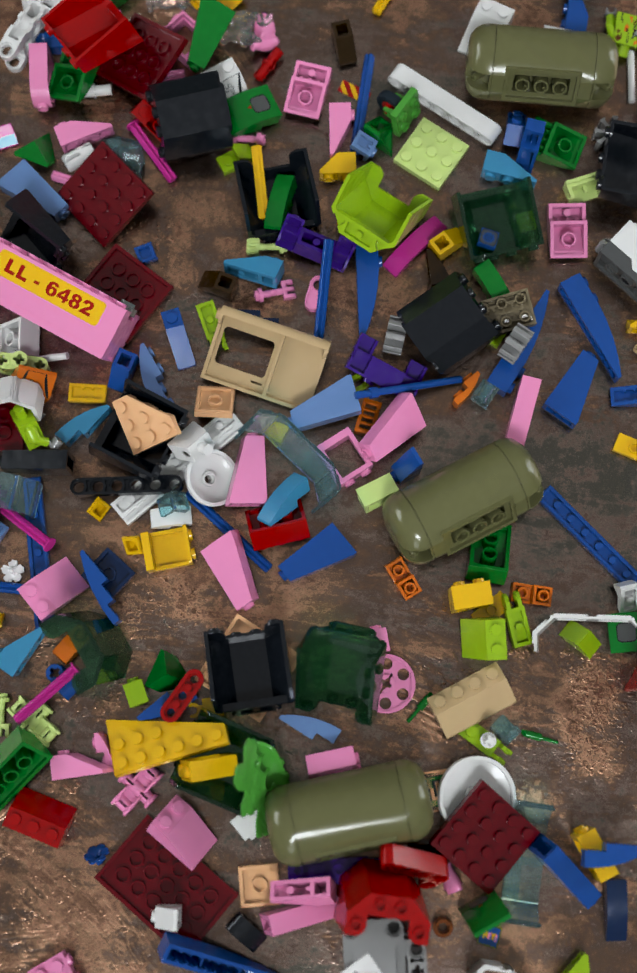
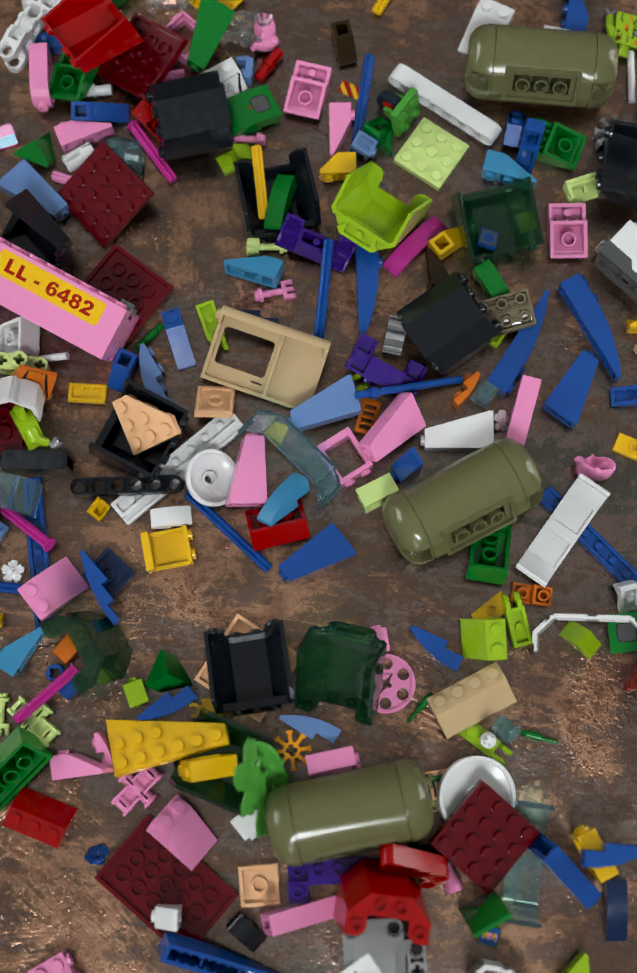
(83, 424): dark azure slope -> none
(99, 111): none -> blue slope
(132, 545): yellow slope -> none
(146, 253): blue tile -> none
(148, 337): none -> green wheel
(173, 502): clear light blue panel -> none
(174, 700): red plate -> none
(192, 443): white torso -> none
(219, 284): dark brown slope -> none
(232, 570): bright pink slope -> none
(248, 67): none -> medium blue bracket
(295, 745): none -> light orange gear
(304, 891): bright pink slope -> none
(312, 295): bright pink piece -> none
(403, 578): orange slope -> none
(436, 649): none -> blue slope
(449, 926): dark orange plate -> none
(460, 435): none -> white slope
(469, 596): yellow brick -> none
(501, 420): none -> white plant
(515, 343): light grey gear -> none
(562, 530): none -> white windscreen
(595, 467): none -> bright pink hair

